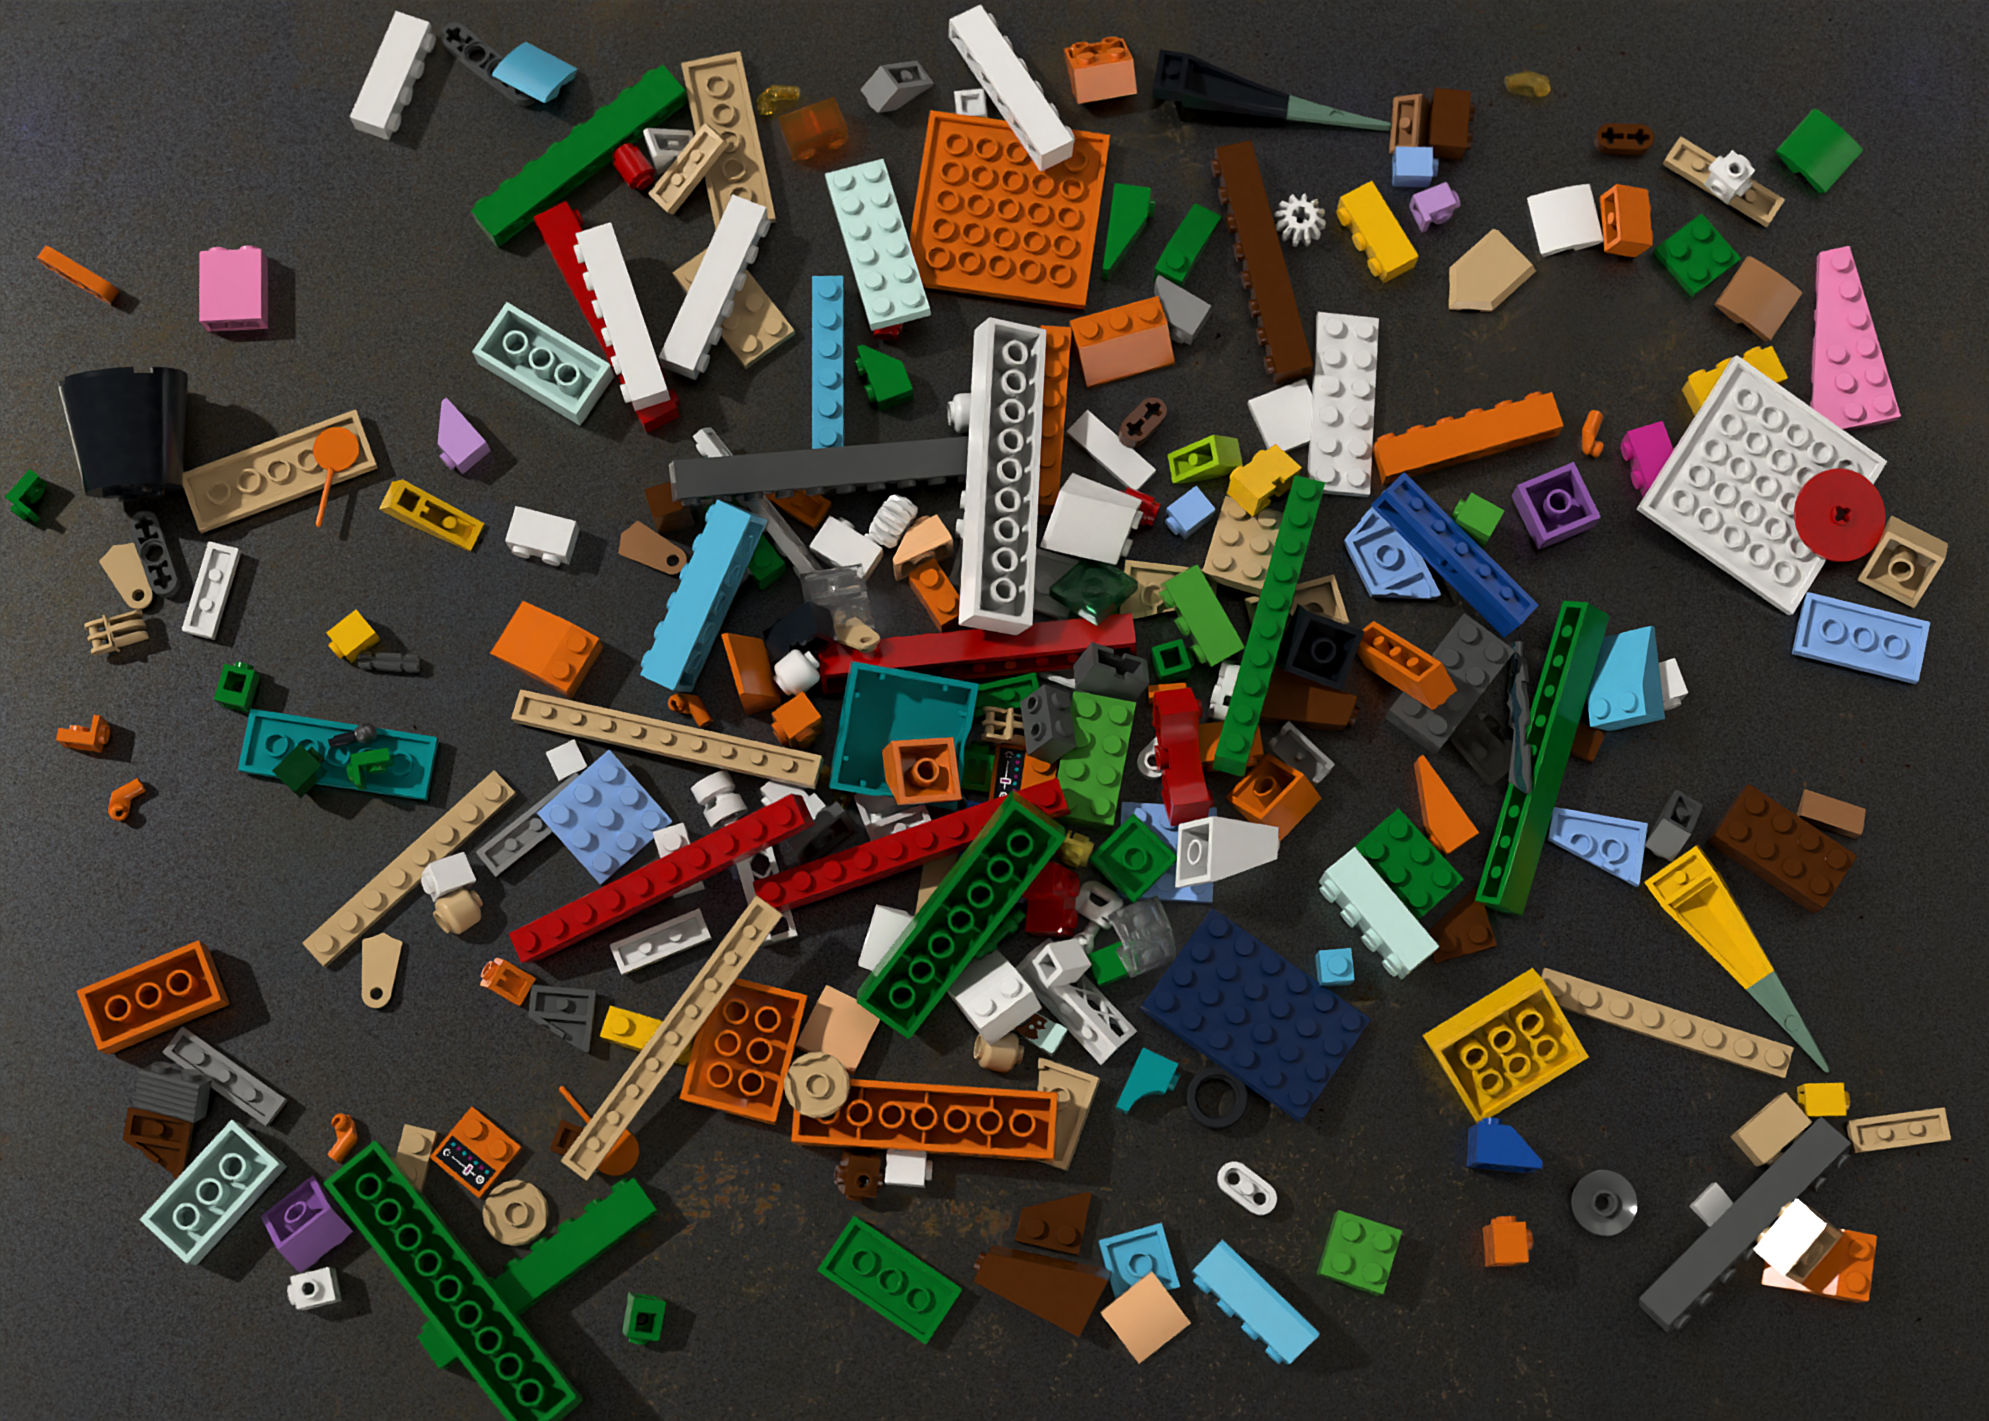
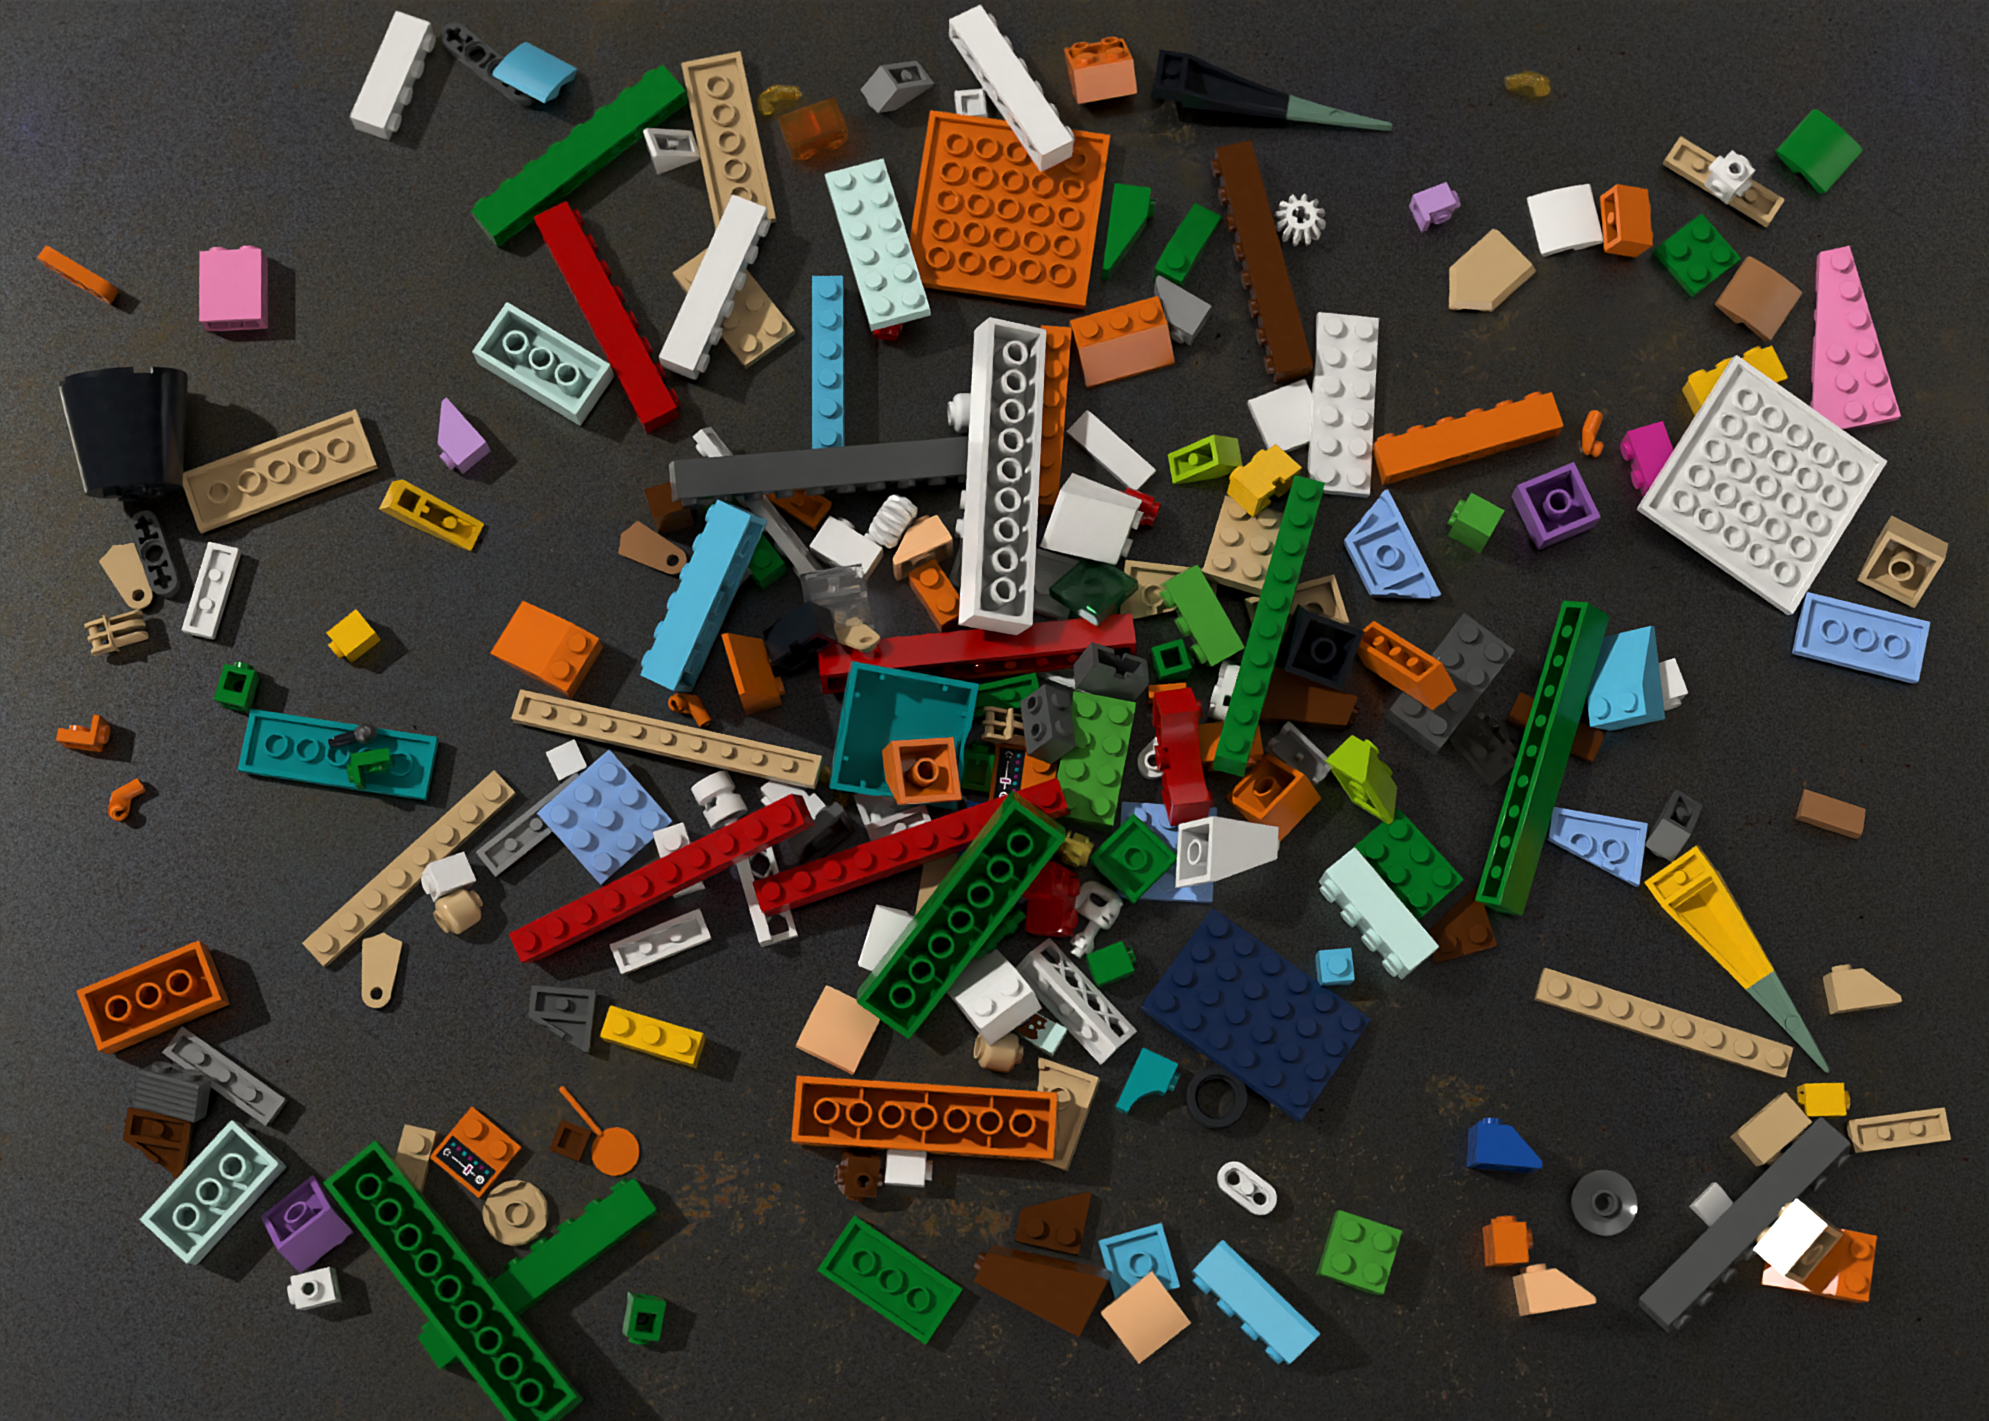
(26, 491): green bracket -> none
(301, 769): dark green brick -> none
(334, 451): orange piece -> none
(346, 1136): orange arm -> none
(389, 662): dark grey axle -> none
(506, 980): orange bracket -> none
(542, 536): white brick -> none
(622, 316): white brick -> none
(633, 166): red brick -> none
(671, 1038): tan plate -> none
(688, 169): tan plate -> none
(745, 1051): orange slope -> none
(797, 672): white head -> none
(797, 723): orange brick -> none
(817, 1085): tan tile -> none
(886, 378): green slope -> none
(1061, 963): white brick -> none
(1144, 936): clear slope -> none
(1147, 427): reddish brown beam -> none
(1189, 513): light blue brick -> none
(1365, 777): none -> lime slope
(1376, 232): yellow brick -> none
(1409, 122): medium nougat slope -> none
(1413, 167): light blue brick -> none
(1442, 816): orange slope -> none
(1449, 123): reddish brown brick -> none
(1454, 555): blue piece -> none
(1505, 1045): yellow slope -> none
(1519, 719): dark grey sword -> none
(1547, 1291): none -> light nougat slope
(1624, 139): reddish brown beam -> none
(1781, 849): reddish brown brick -> none
(1818, 506): red piece -> none
(1856, 990): none -> tan slope

